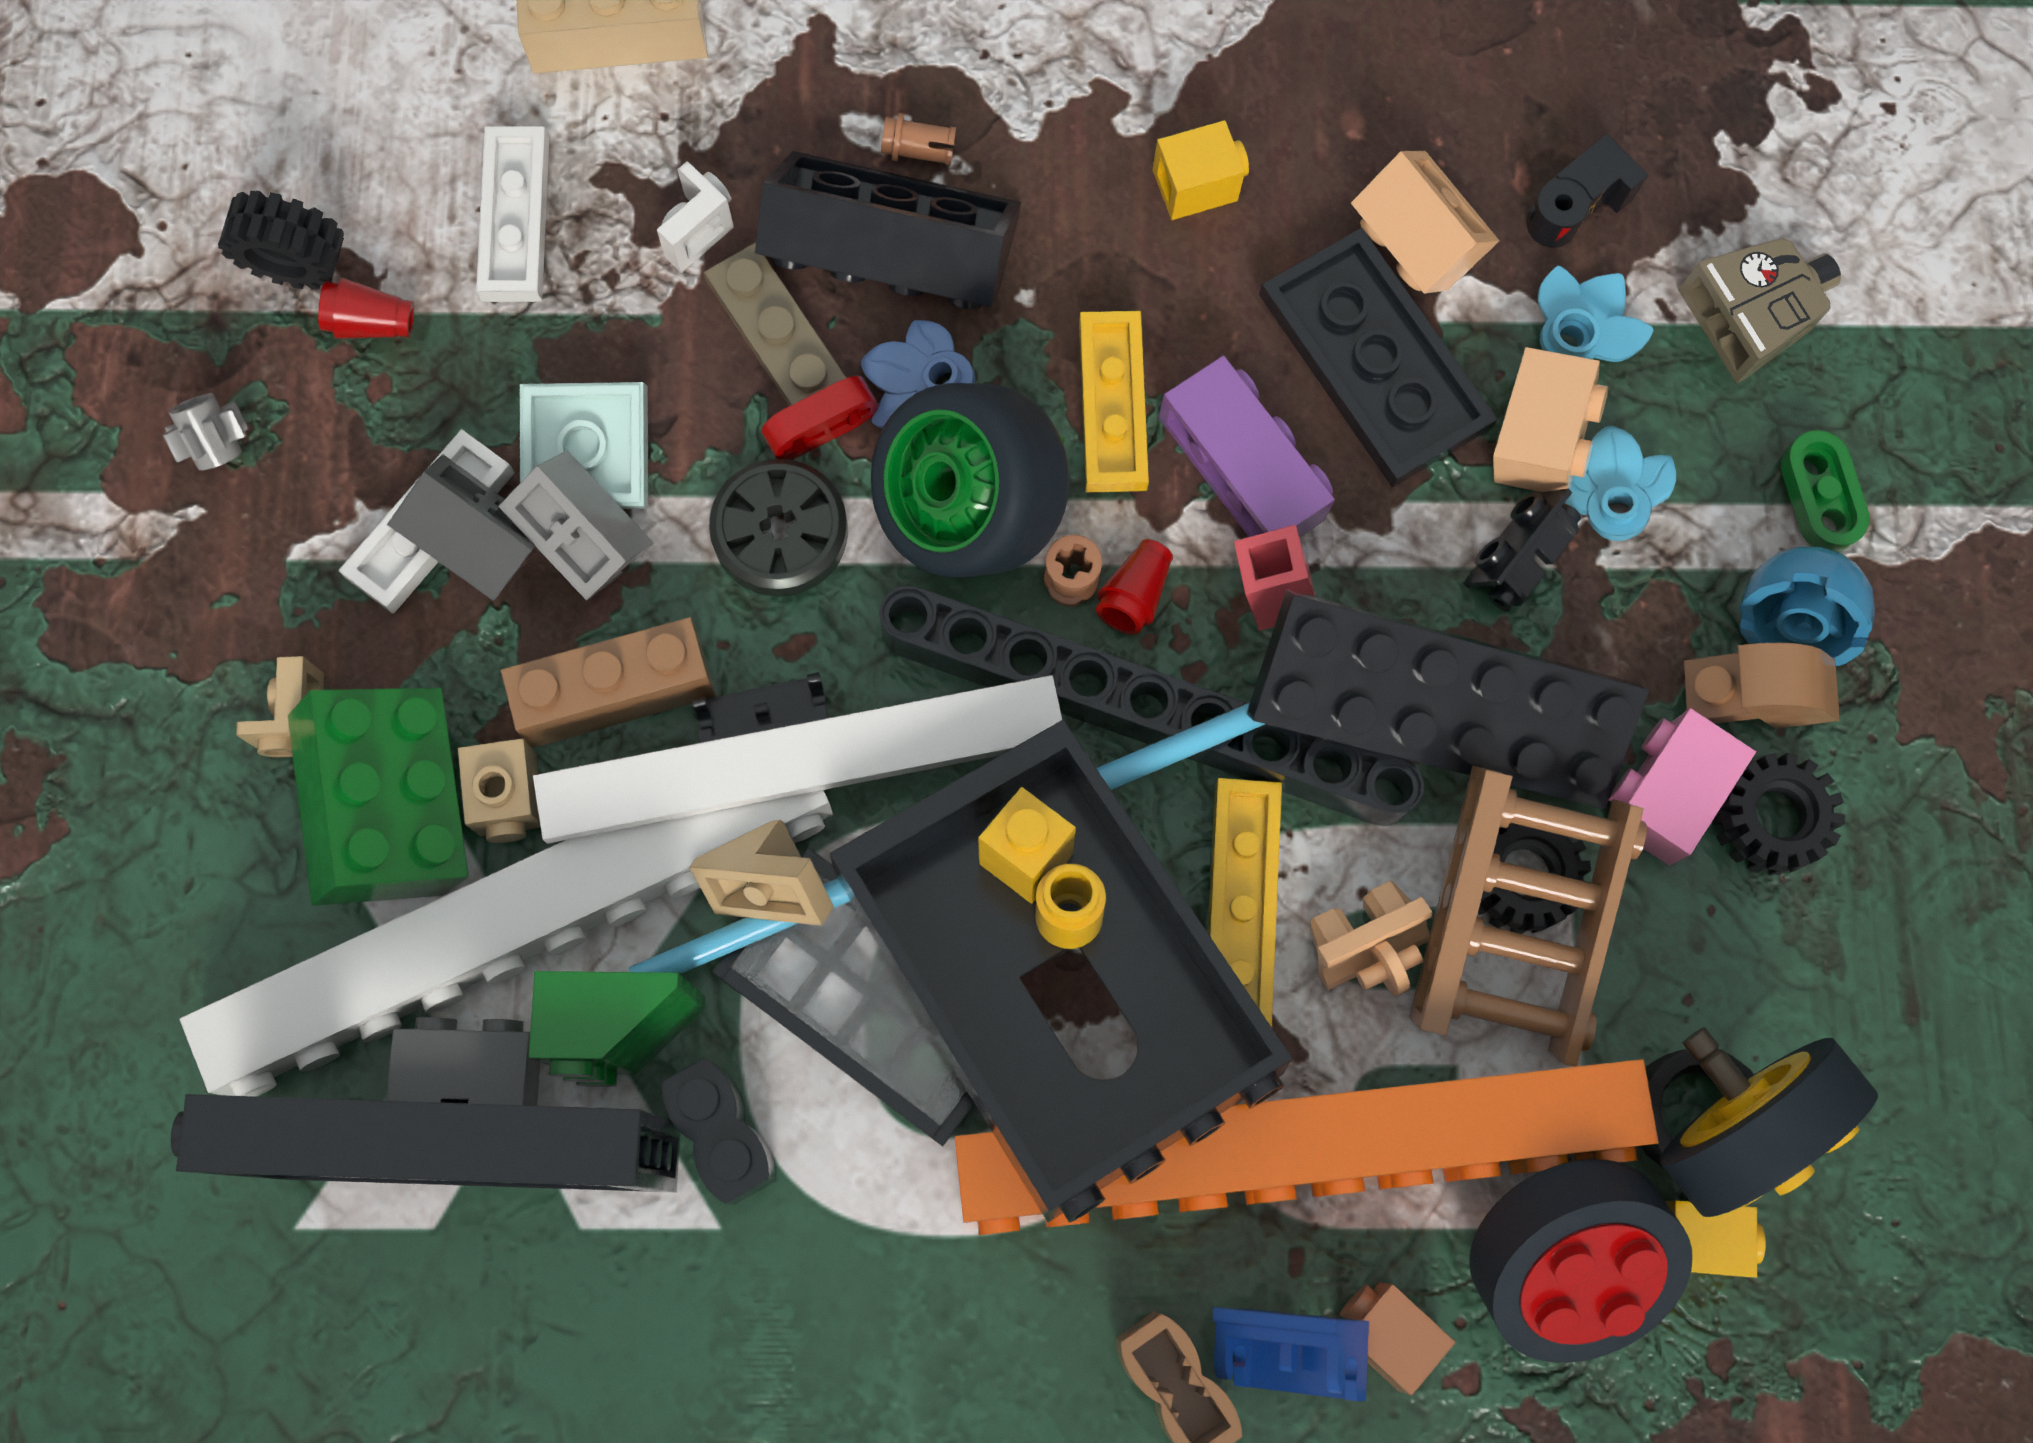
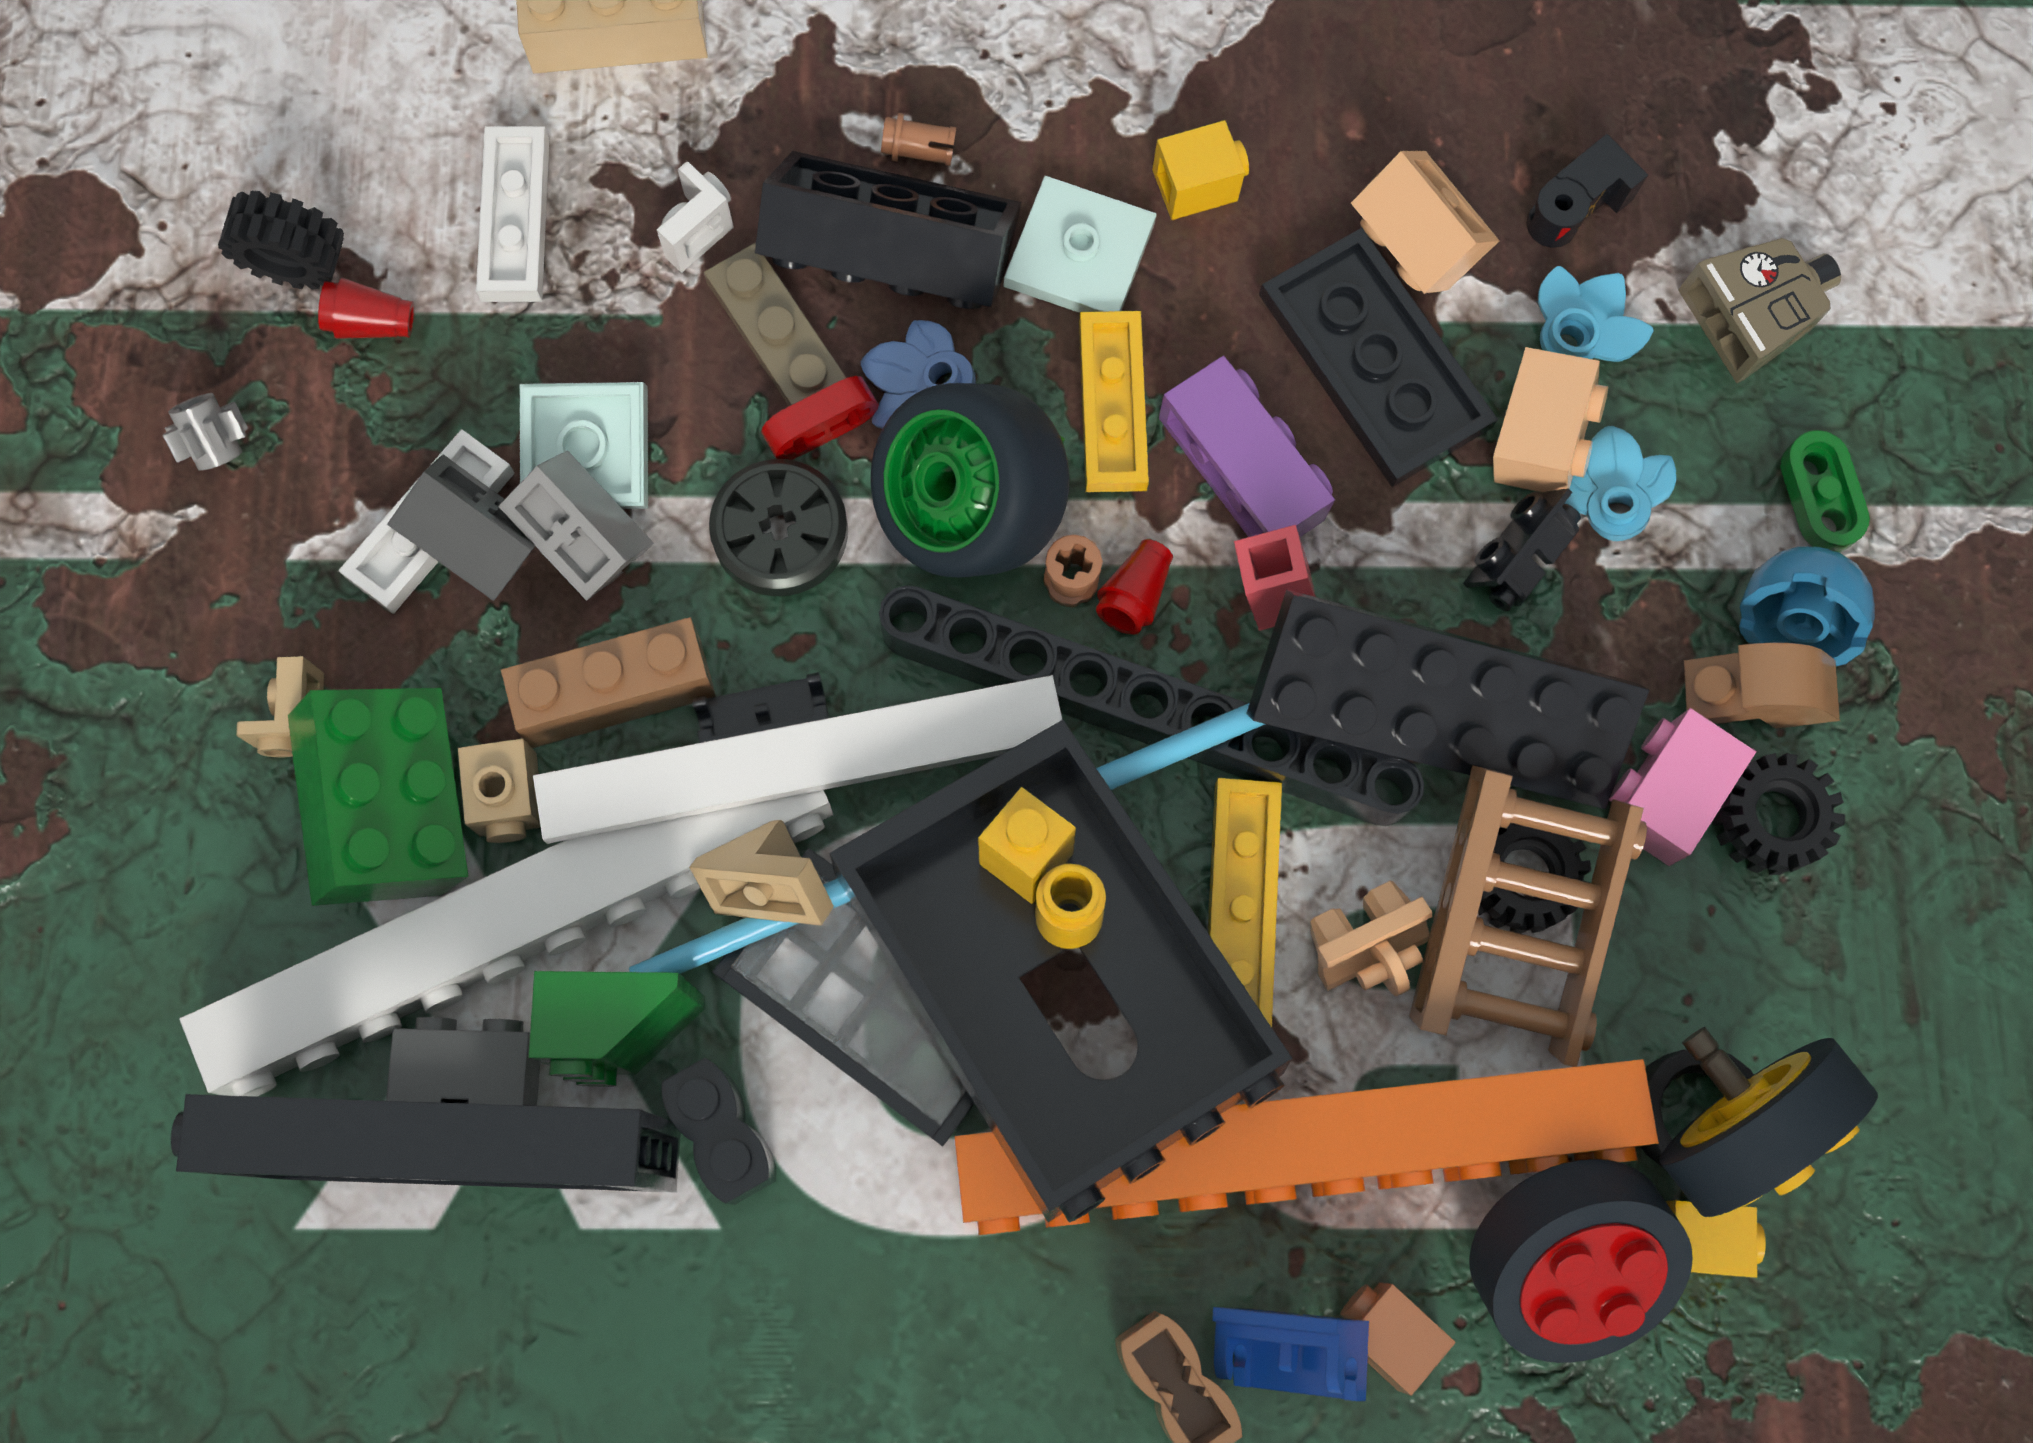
(1079, 248): none -> light aqua plate

